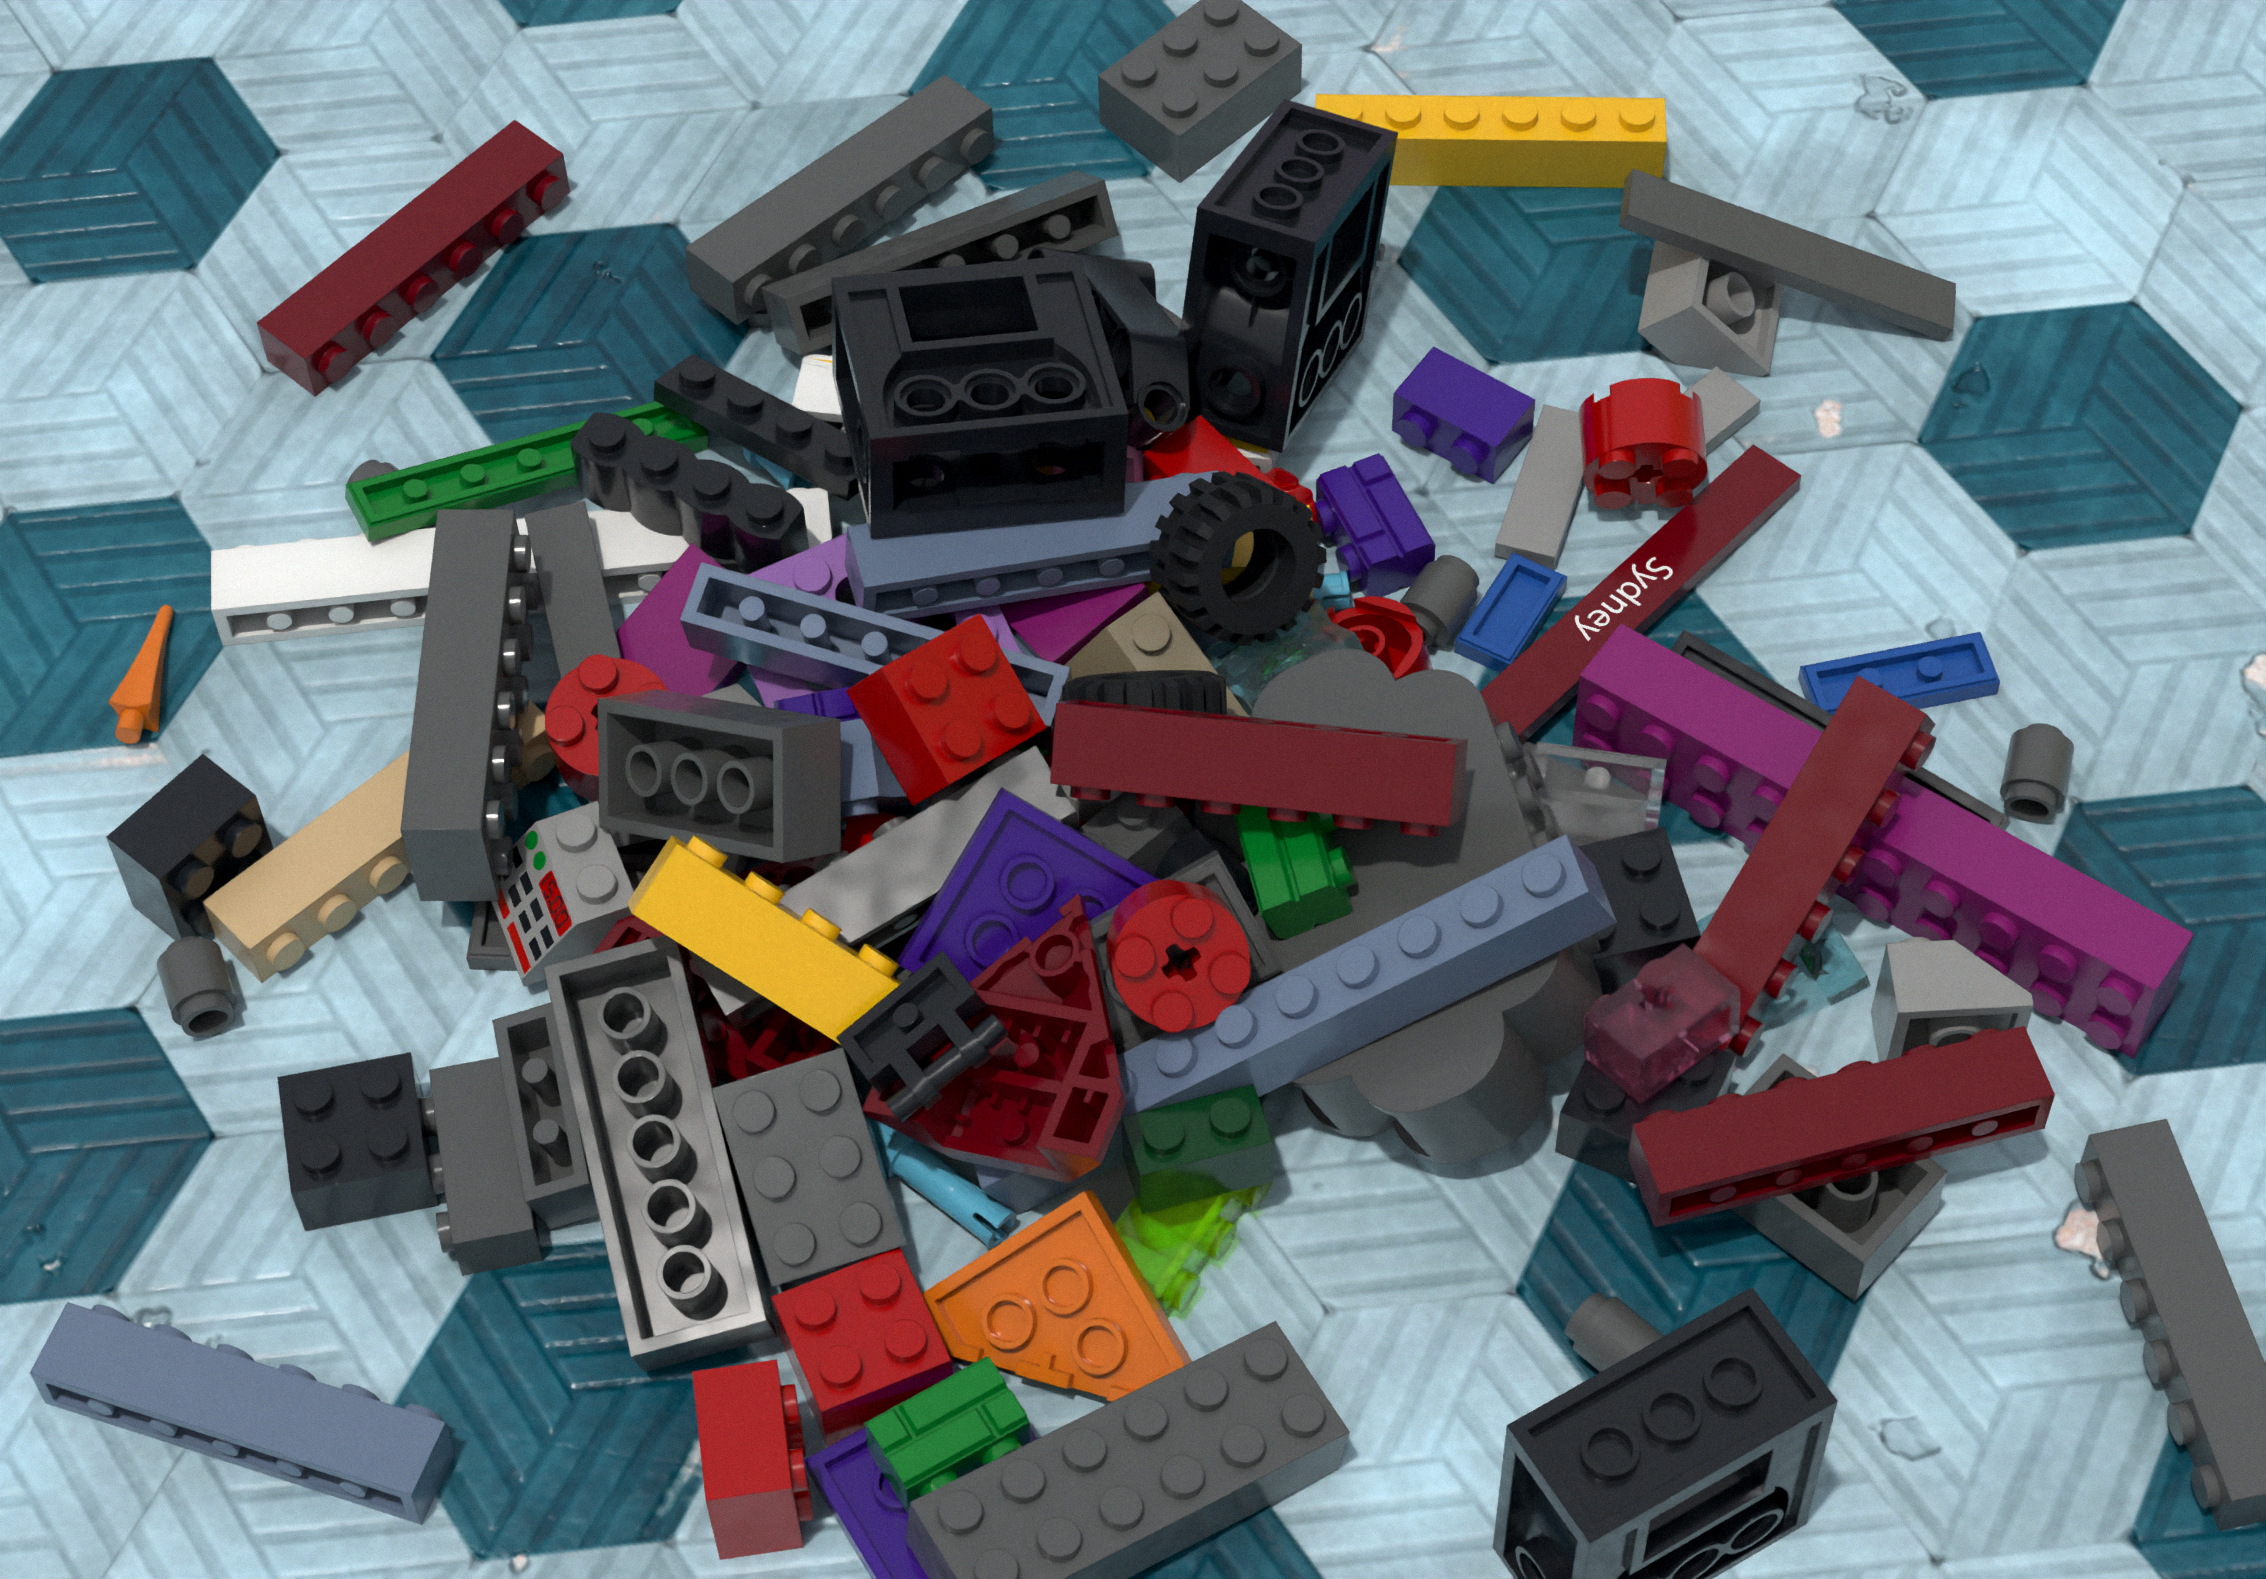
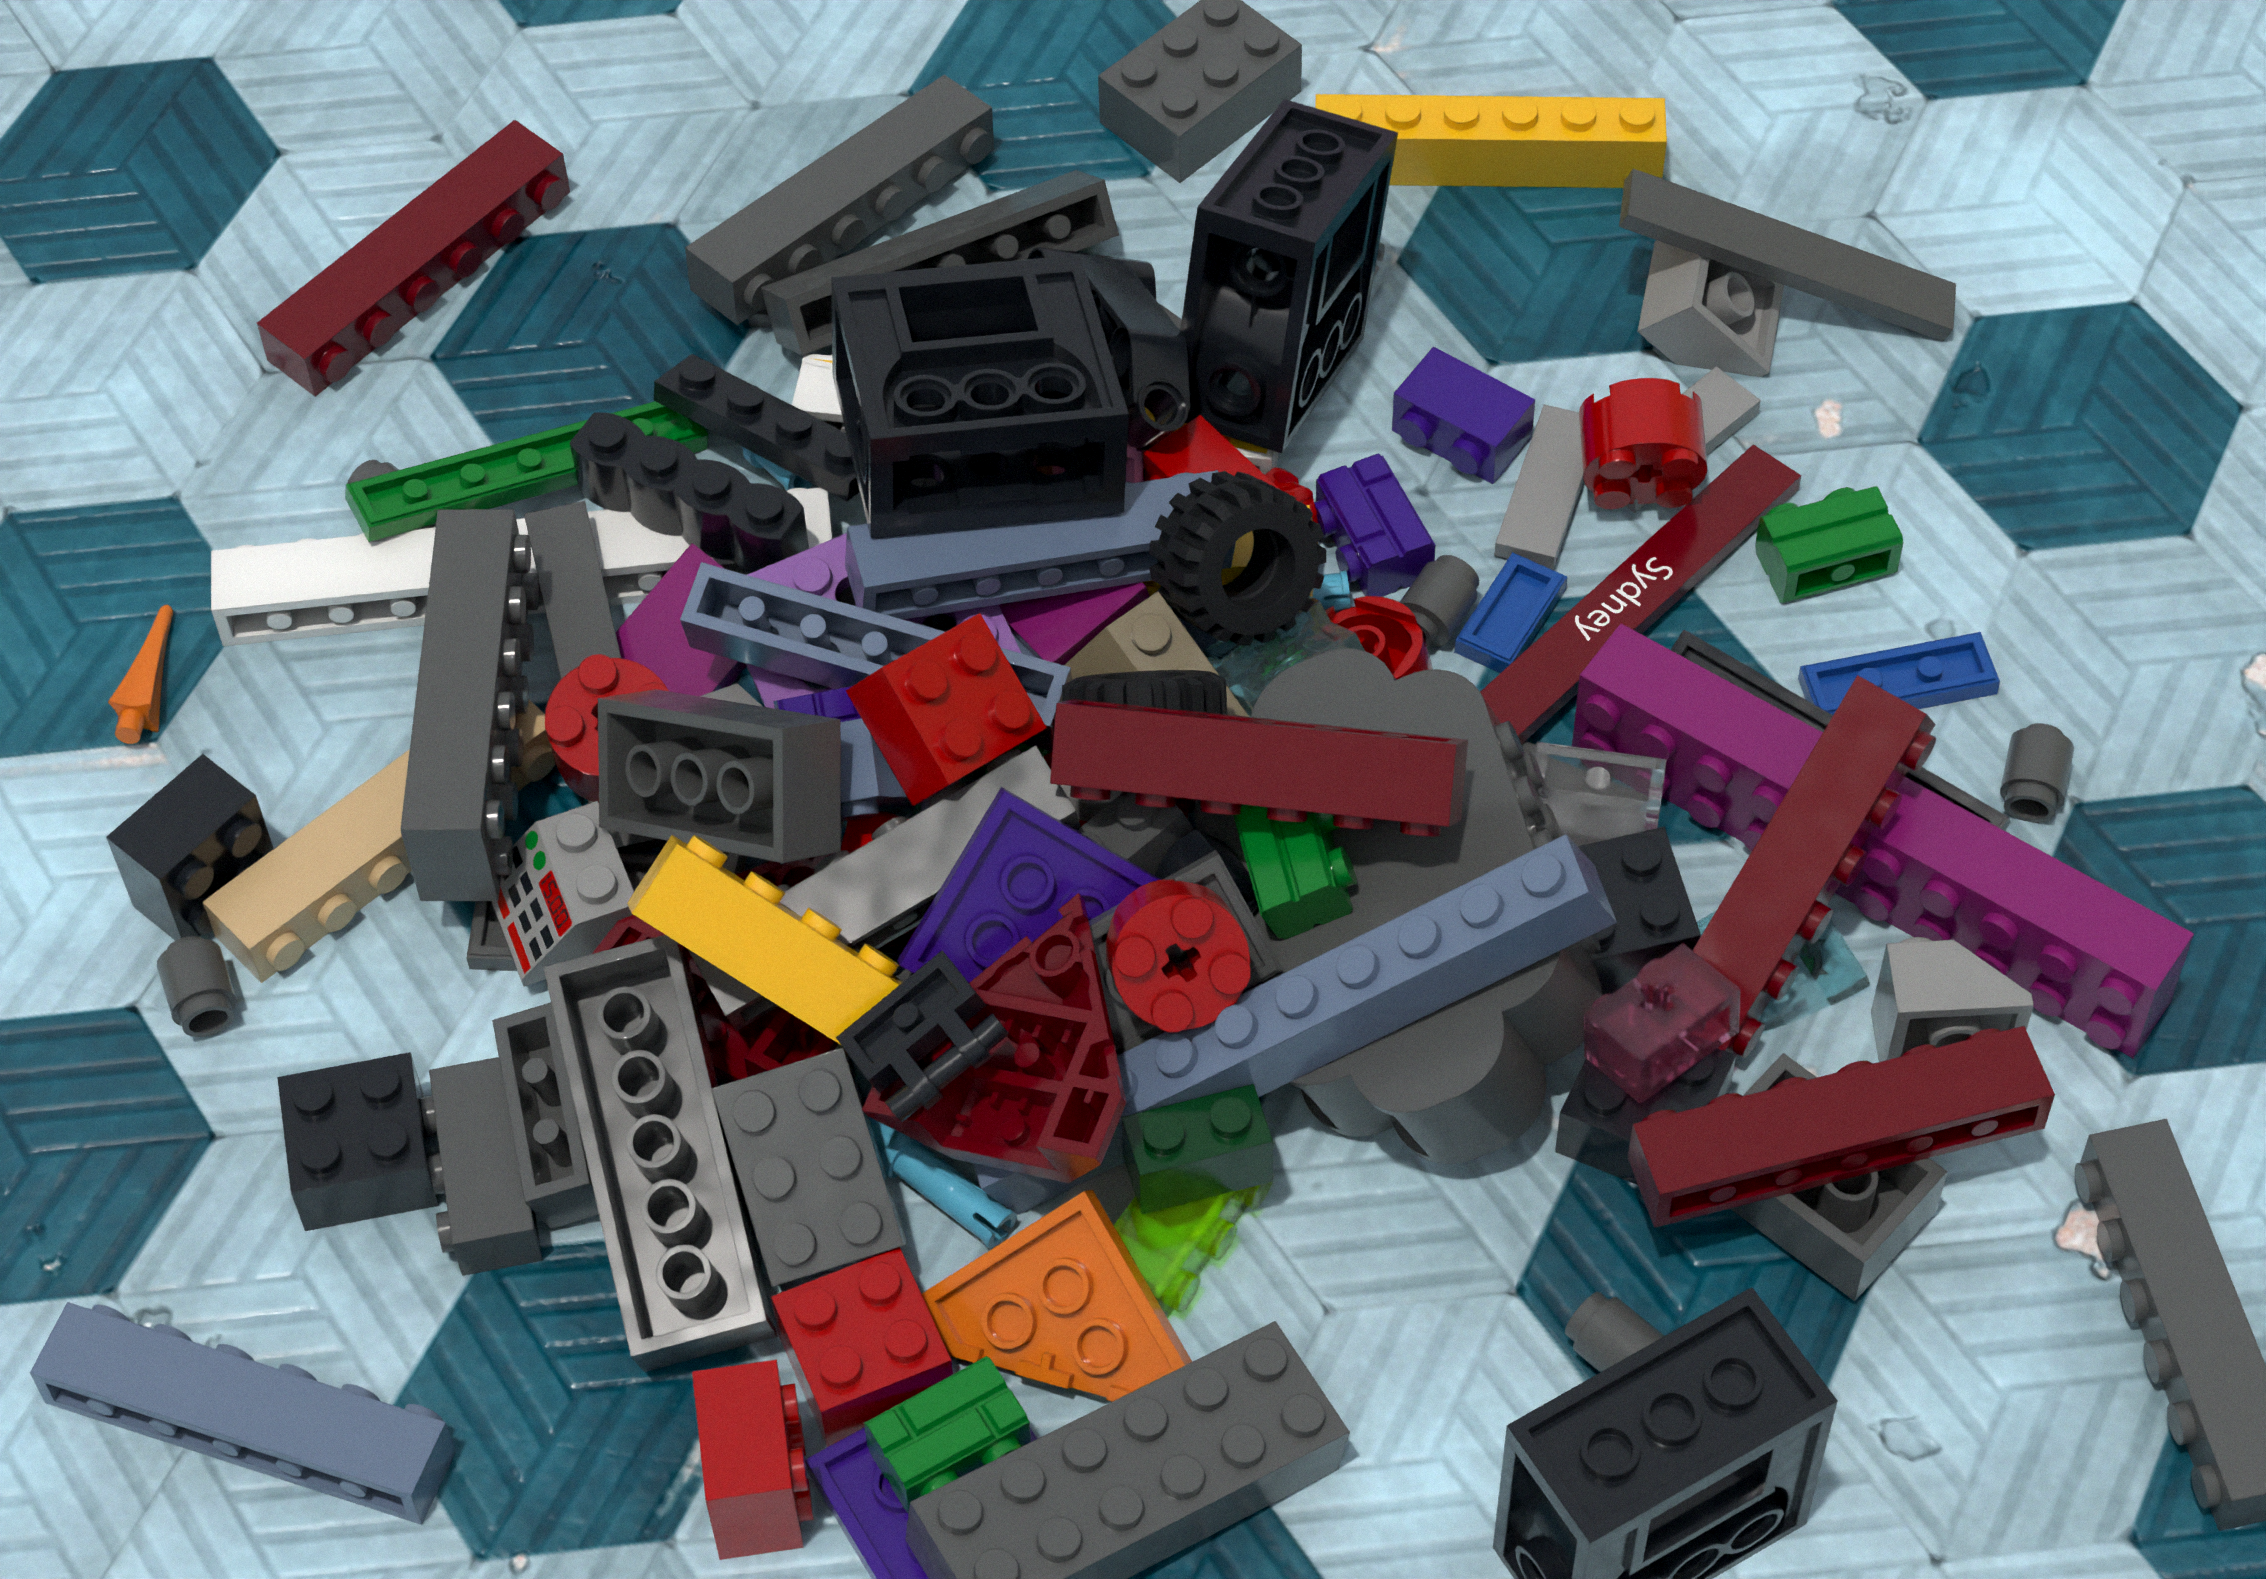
(1828, 543): none -> green brick

